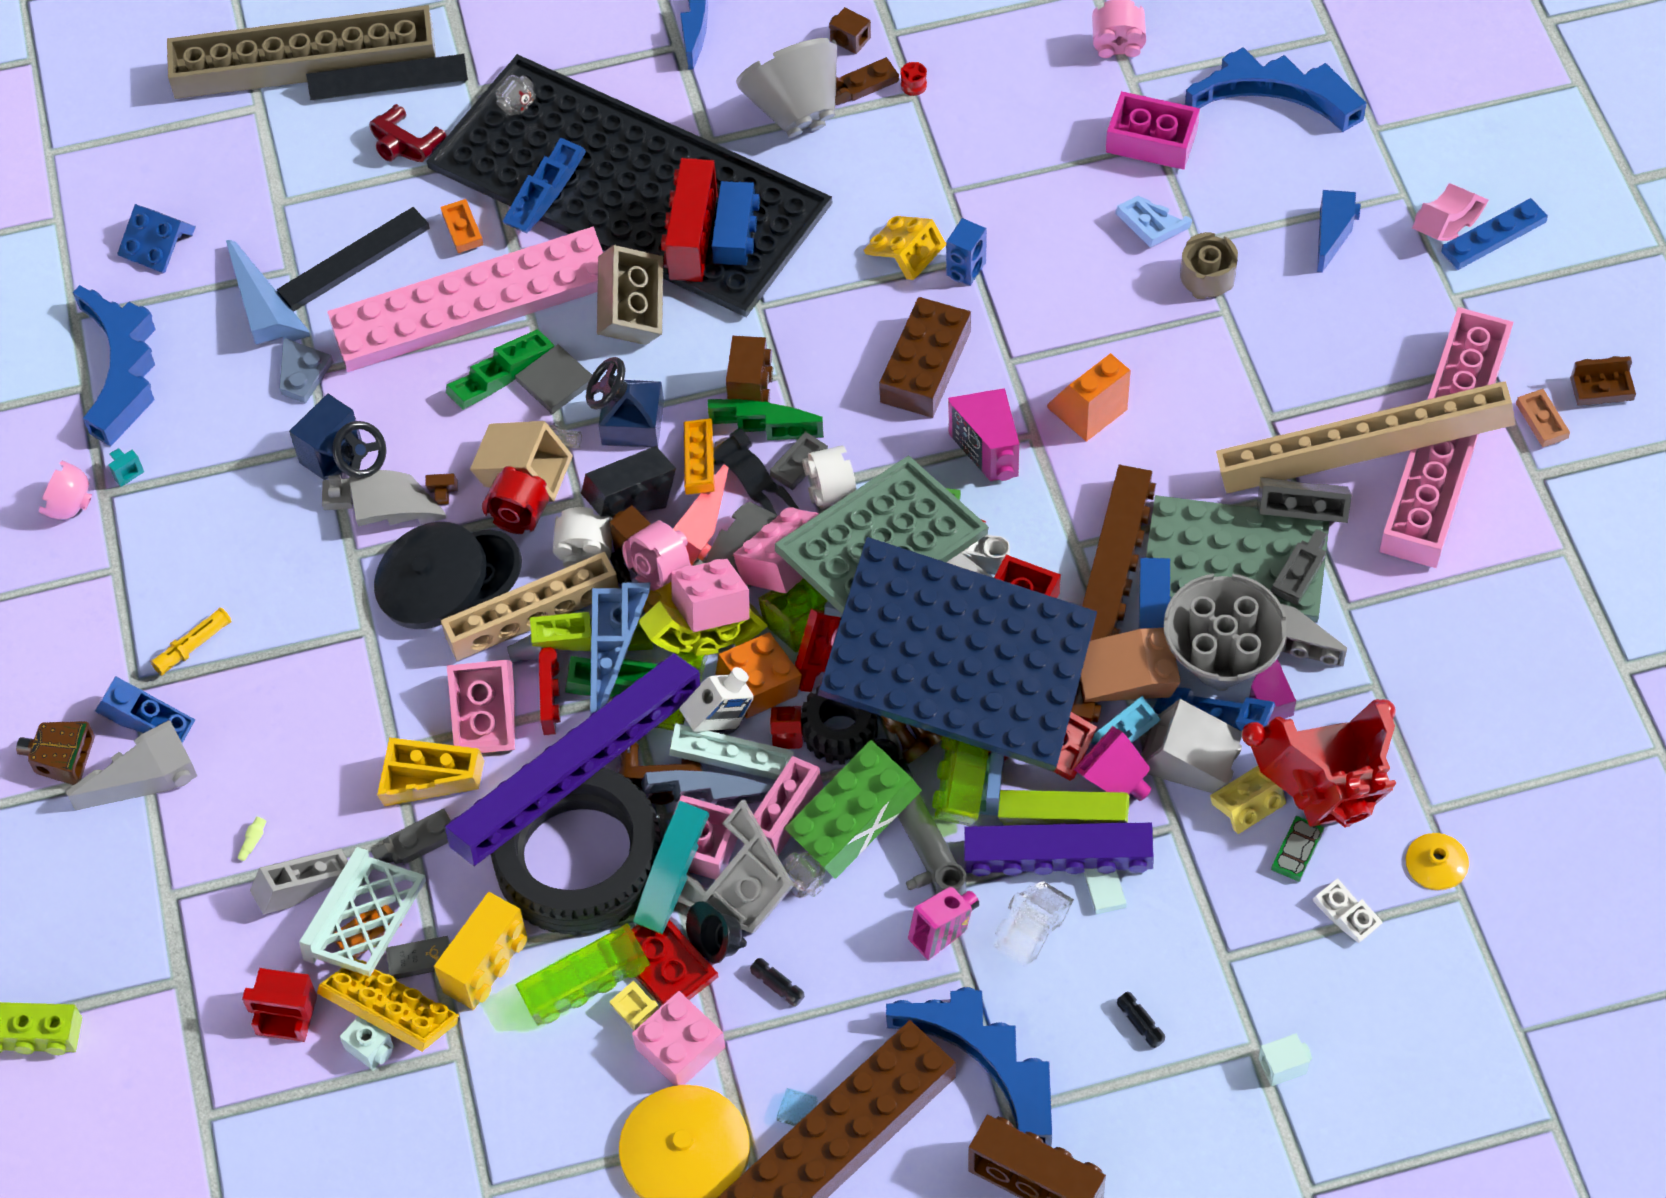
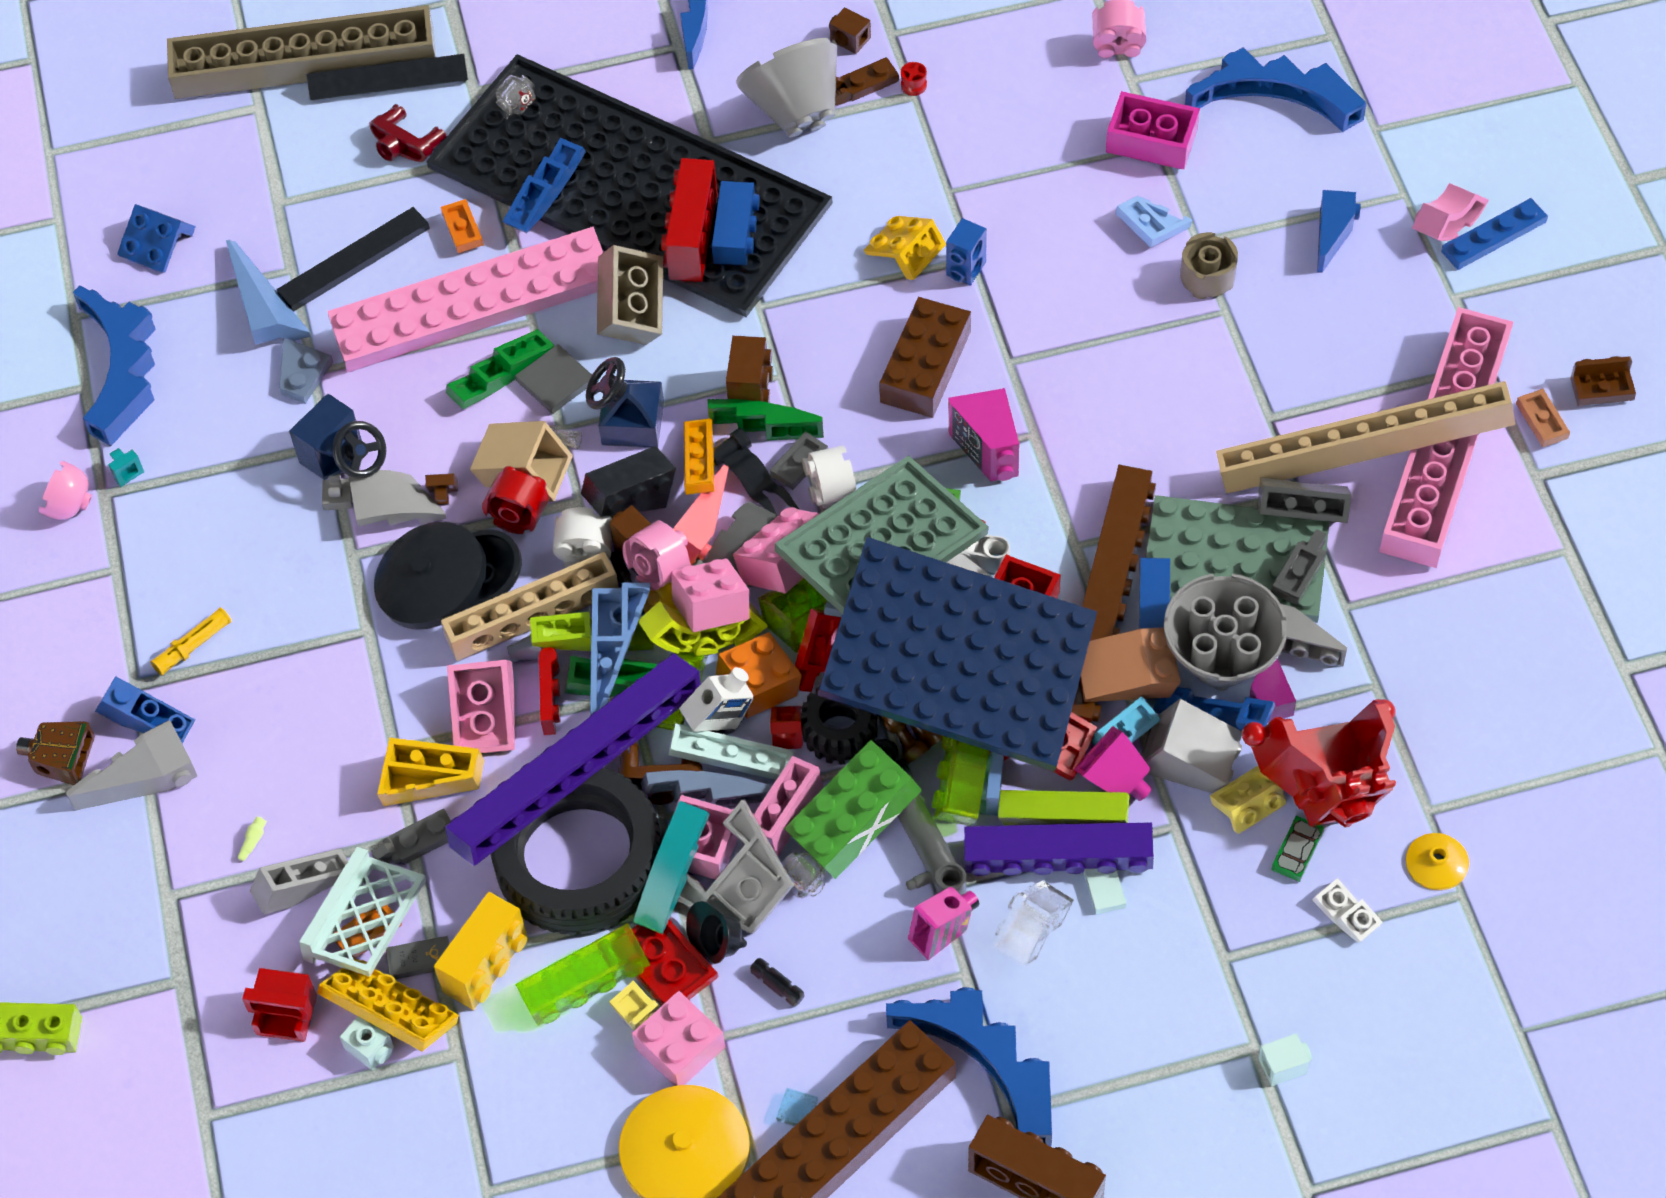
(1094, 398): orange slope -> none
(1141, 1019): black axle -> none

